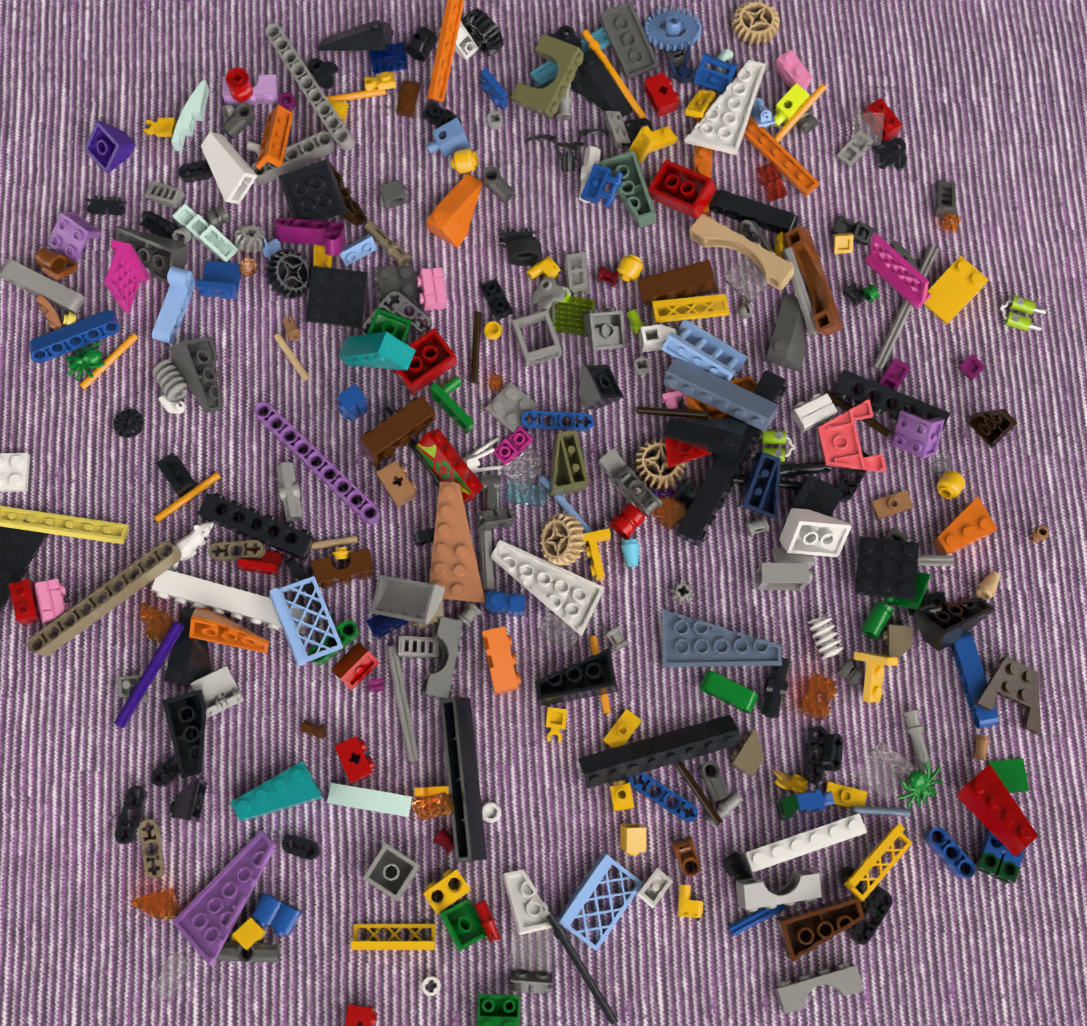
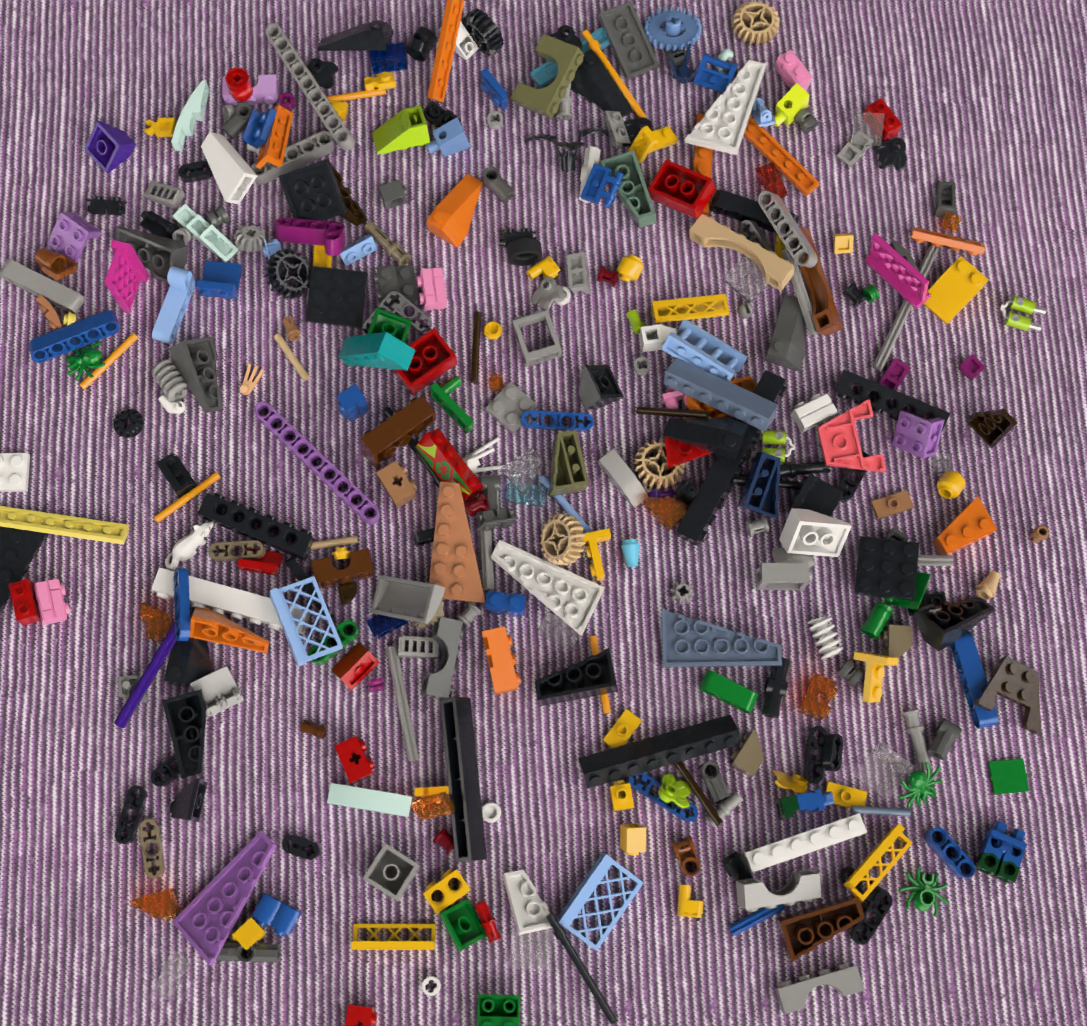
(95, 601): dark tan beam -> none
(181, 604): none -> blue beam
(248, 267): clear orange plate -> none
(248, 386): none -> light nougat piece
(258, 127): none -> blue bracket
(281, 792): teal wedge -> none
(289, 491): light grey piece -> none
(347, 592): none -> dark brown tile
(402, 131): none -> lime slope
(408, 99): reddish brown plate -> none
(464, 160): yellow head -> none
(476, 505): none -> dark red bush
(496, 300): black slope -> none
(513, 446): dark pink slope -> none
(539, 980): dark grey hinge -> none
(556, 720): yellow plate -> none
(570, 313): clear neon green tile -> none
(605, 329): plate -> none
(616, 639): light grey bush -> none
(627, 520): red wheel -> none
(646, 500): dark grey piece -> none
(654, 888): white slope -> none
(660, 94): red brick -> none
(674, 791): none -> lime plate
(678, 283): reddish brown wedge -> none
(700, 103): yellow plate -> none
(794, 233): none -> light grey beam
(799, 113): light orange bar -> none
(861, 231): black slope -> none
(869, 421): dark brown bar -> none
(924, 891): none -> green animal
(945, 735): none -> dark grey piece
(954, 243): none -> orange plate
(981, 747): medium nougat pin -> none
(997, 810): red wedge -> none

